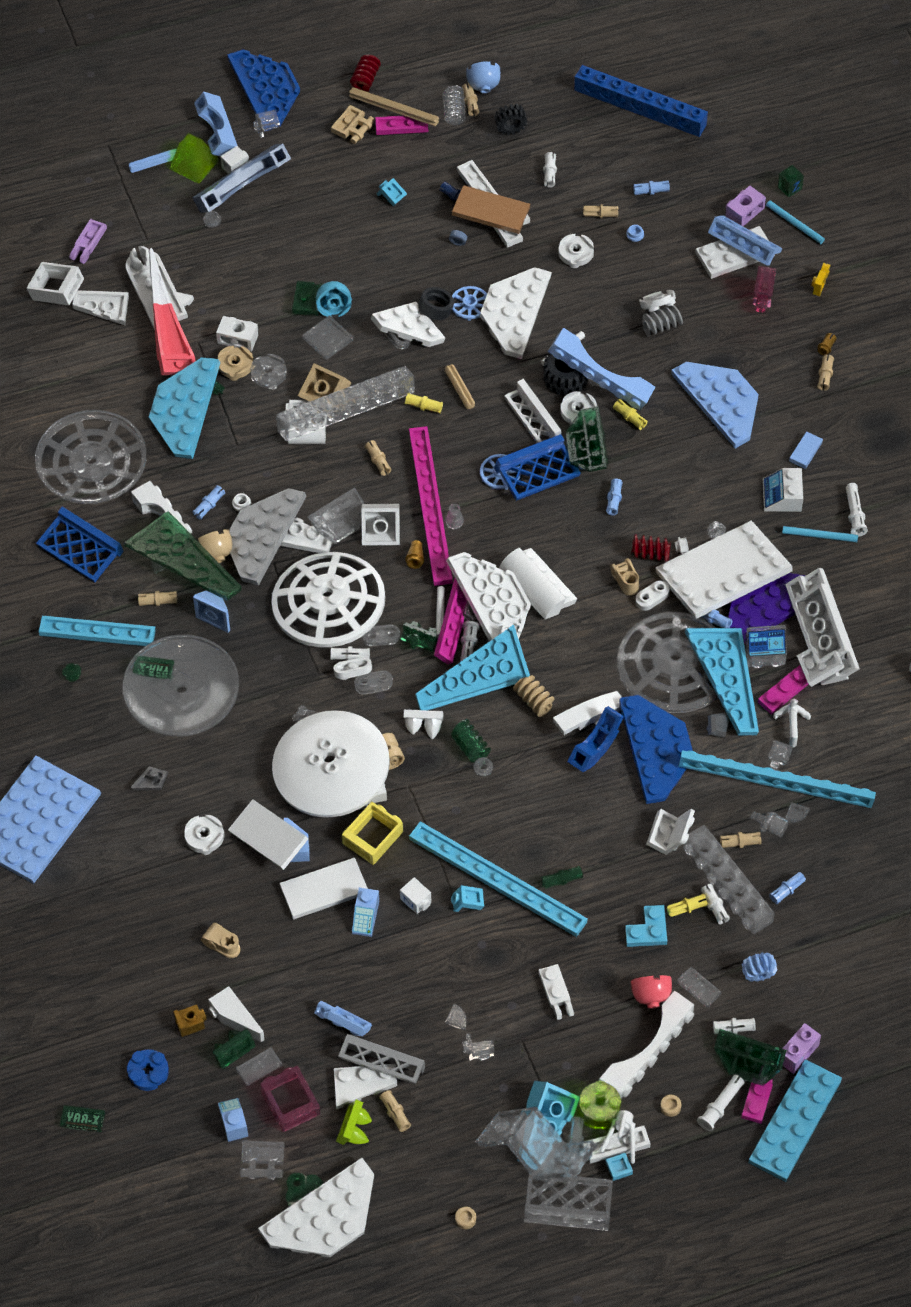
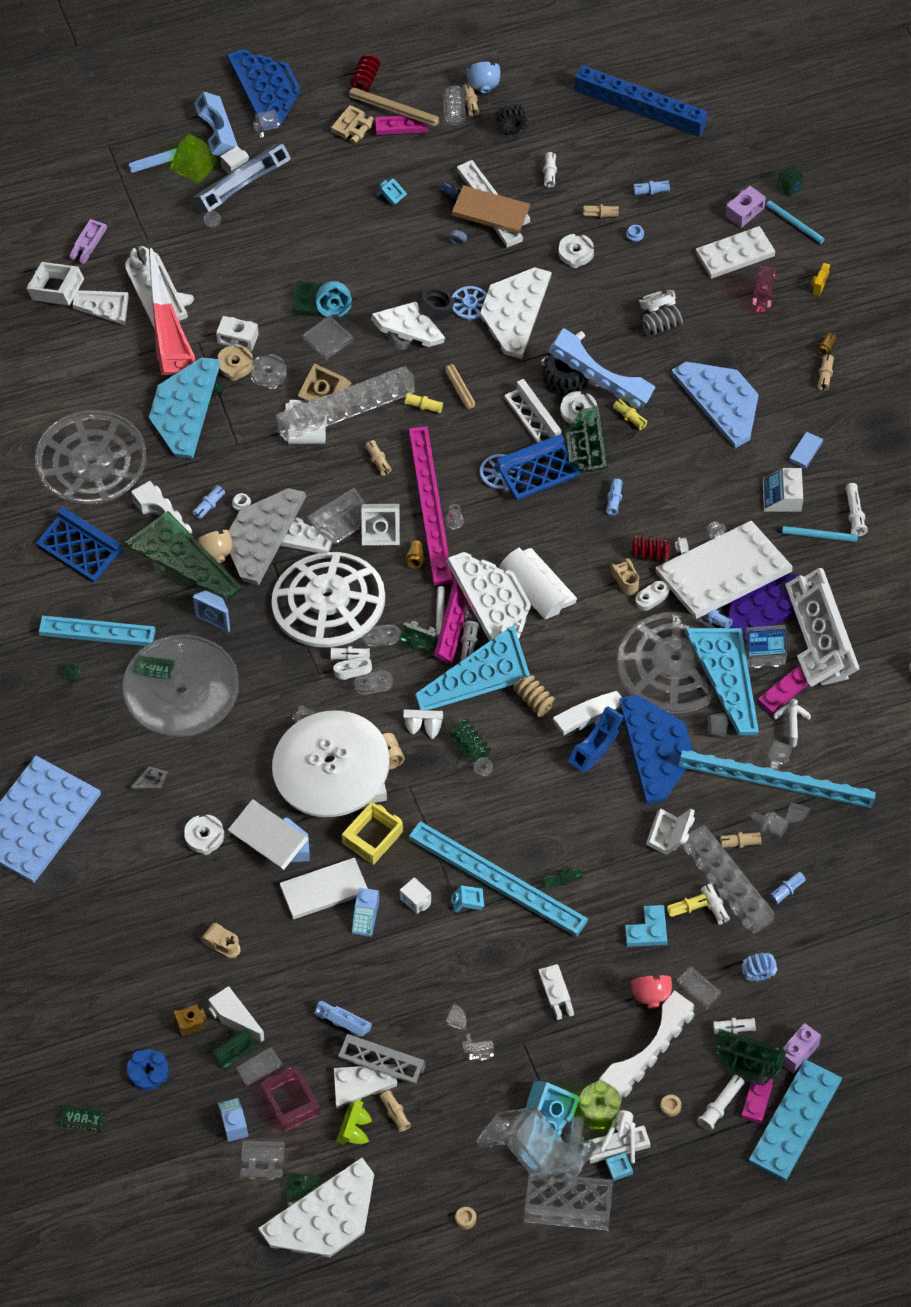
(157, 598): tan pin -> none
(744, 239): light blue fence -> none

